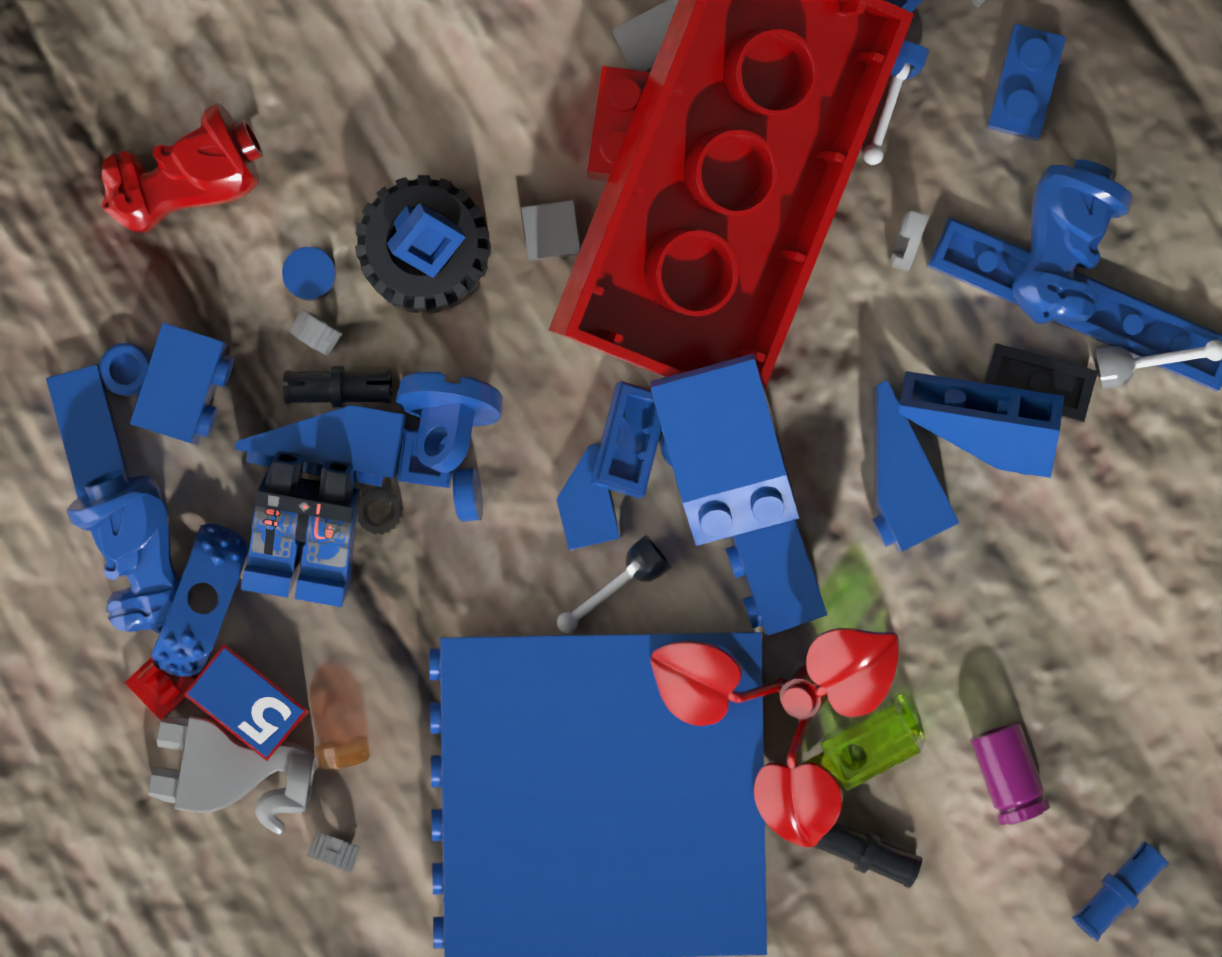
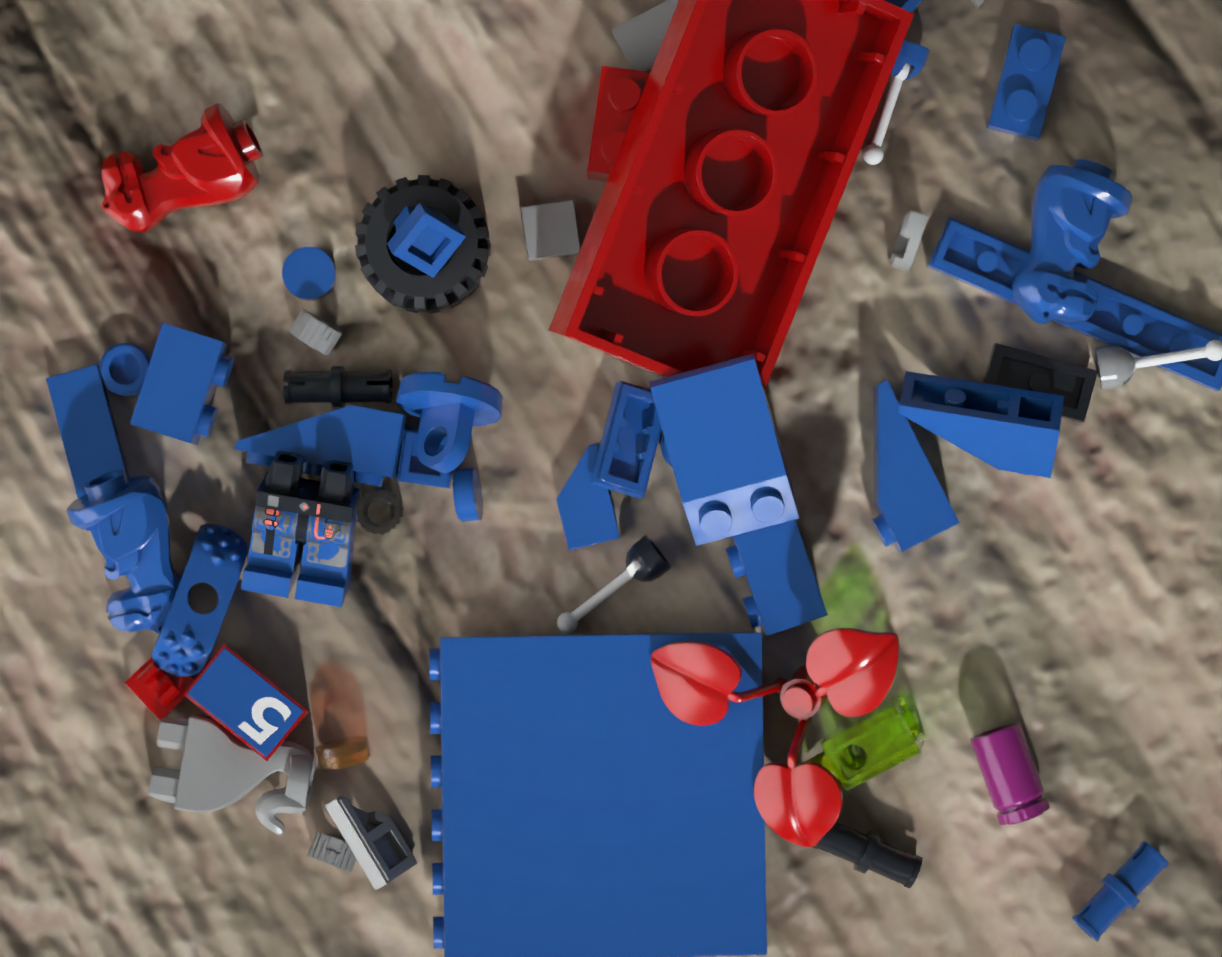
(373, 841): none -> light grey tile

